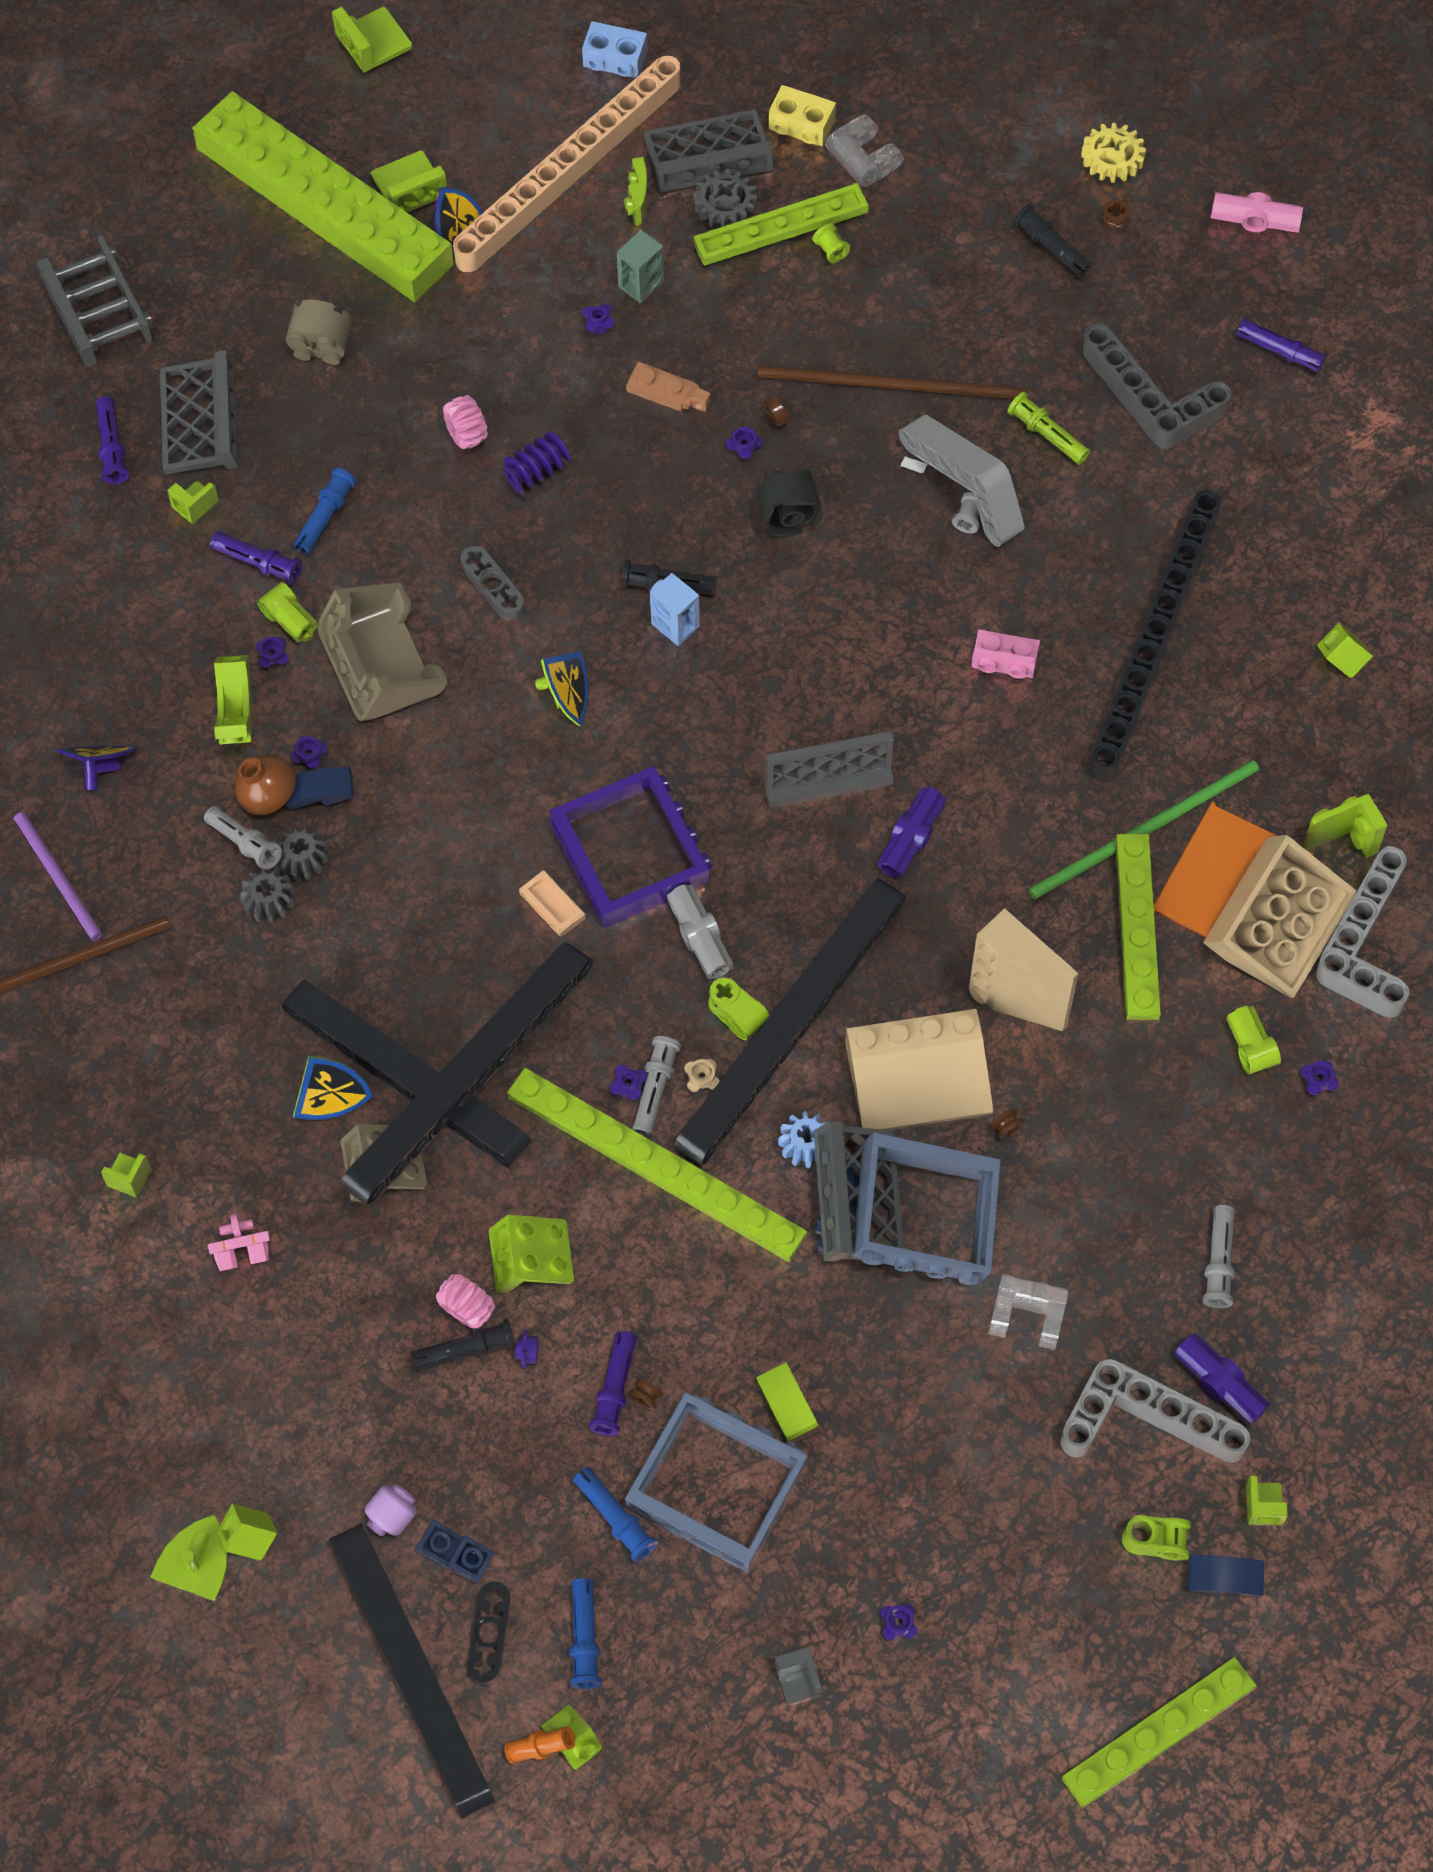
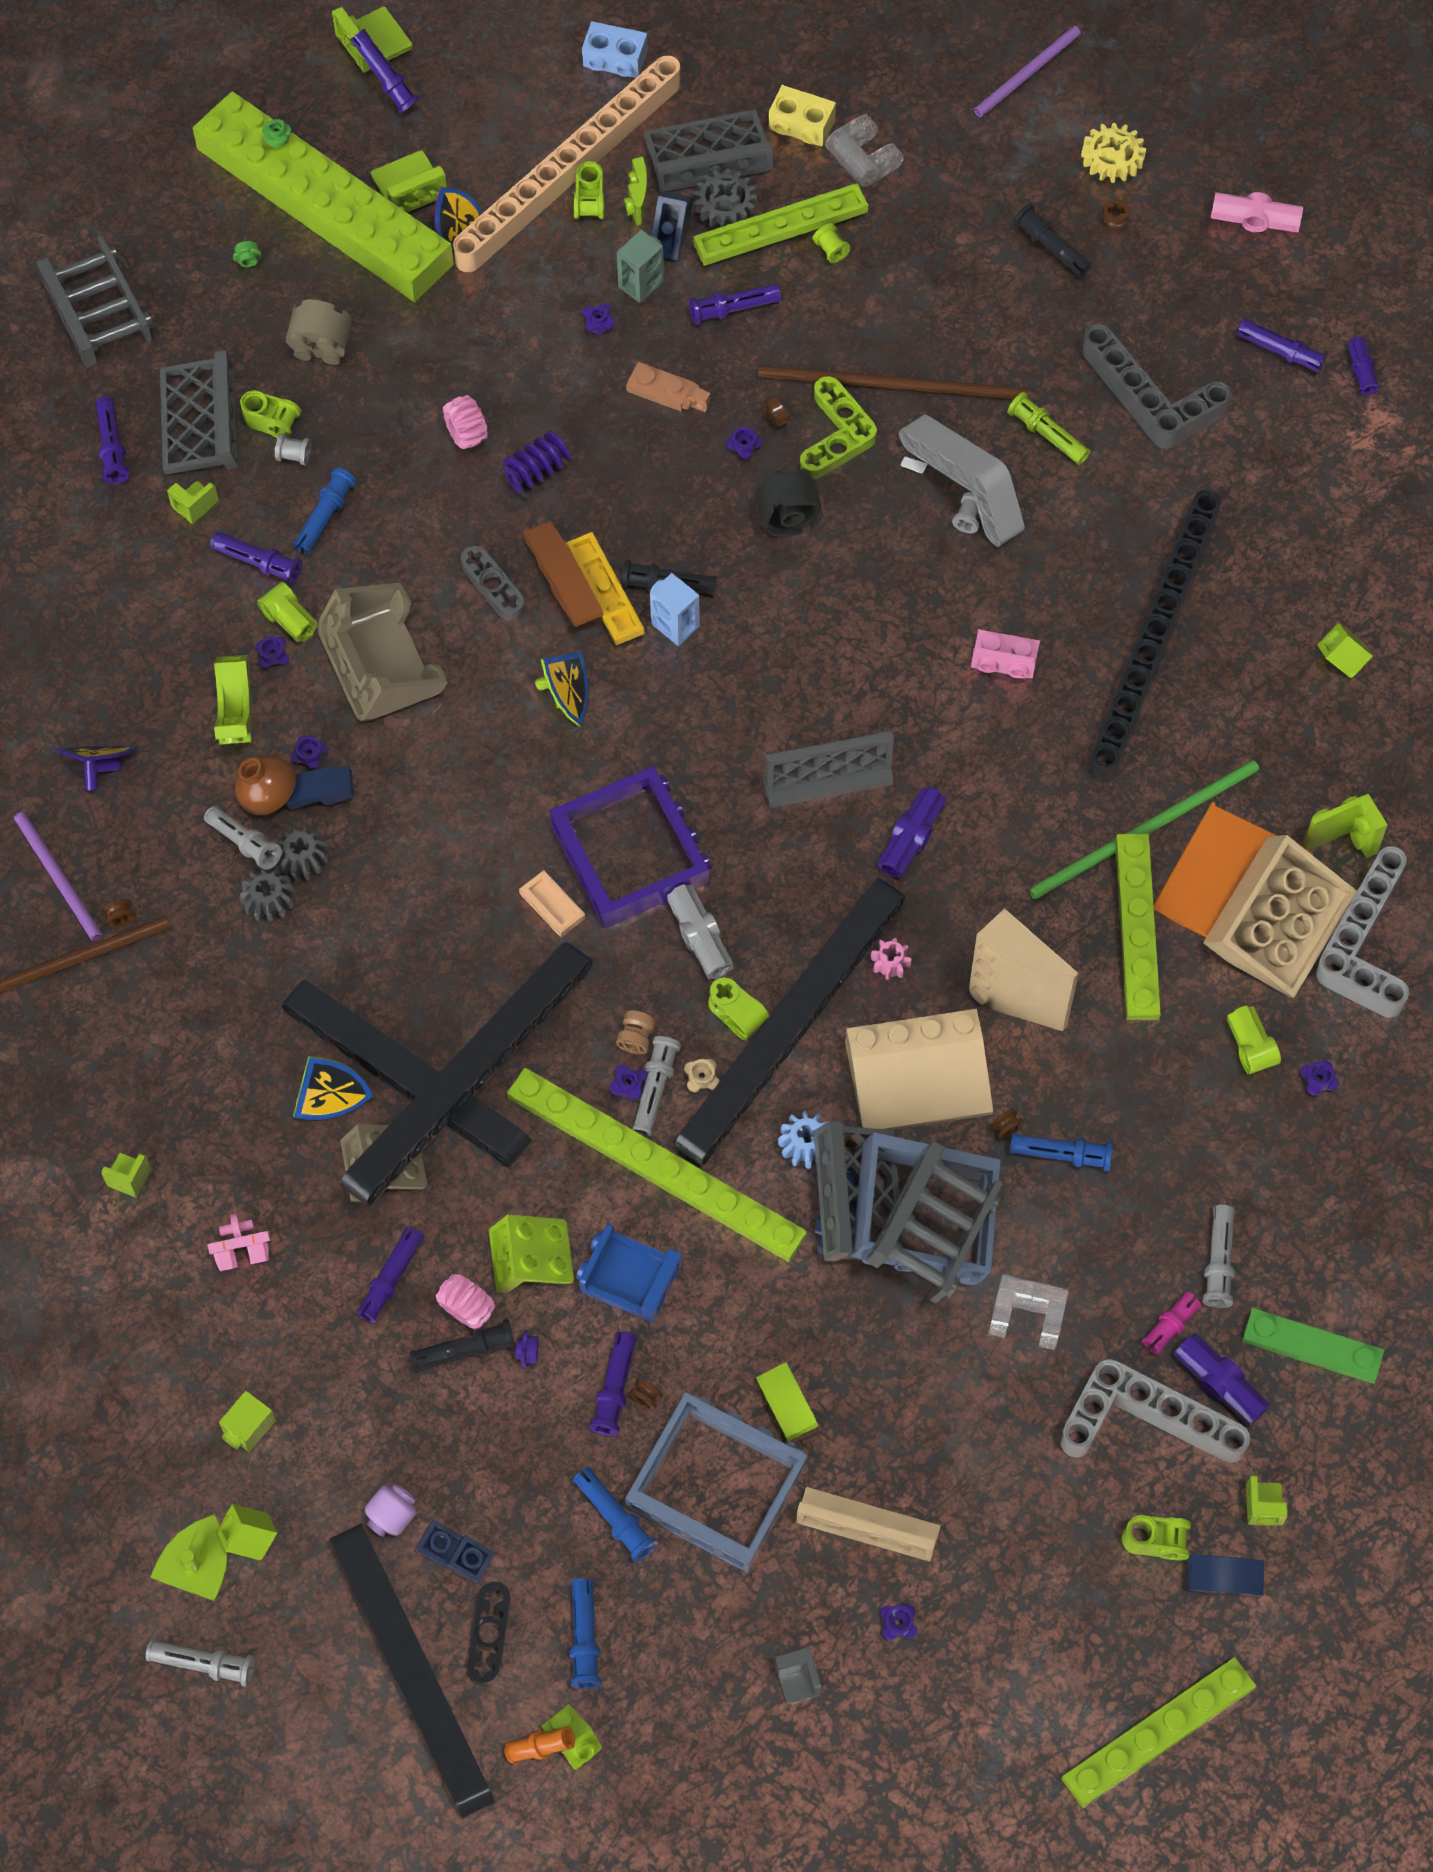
(119, 913): none -> reddish brown bush
(218, 1667): none -> light grey pin
(246, 1422): none -> lime brick
(247, 253): none -> bright green plate
(274, 415): none -> lime piece
(276, 133): none -> bright green plate
(293, 449): none -> light grey bush
(384, 1285): none -> dark purple pin
(392, 82): none -> dark purple pin
(563, 573): none -> dark orange slope
(589, 194): none -> lime piece
(617, 610): none -> yellow plate
(628, 1274): none -> blue panel
(636, 1032): none -> medium nougat wheel
(672, 222): none -> dark blue slope
(722, 304): none -> dark purple pin
(847, 430): none -> lime beam
(868, 1524): none -> tan fence
(894, 967): none -> bright pink gear
(902, 1220): none -> dark grey fence
(1027, 71): none -> medium lavender piece
(1078, 1152): none -> blue pin
(1171, 1323): none -> dark pink pin
(1313, 1345): none -> bright green plate
(1363, 365): none -> dark purple axle

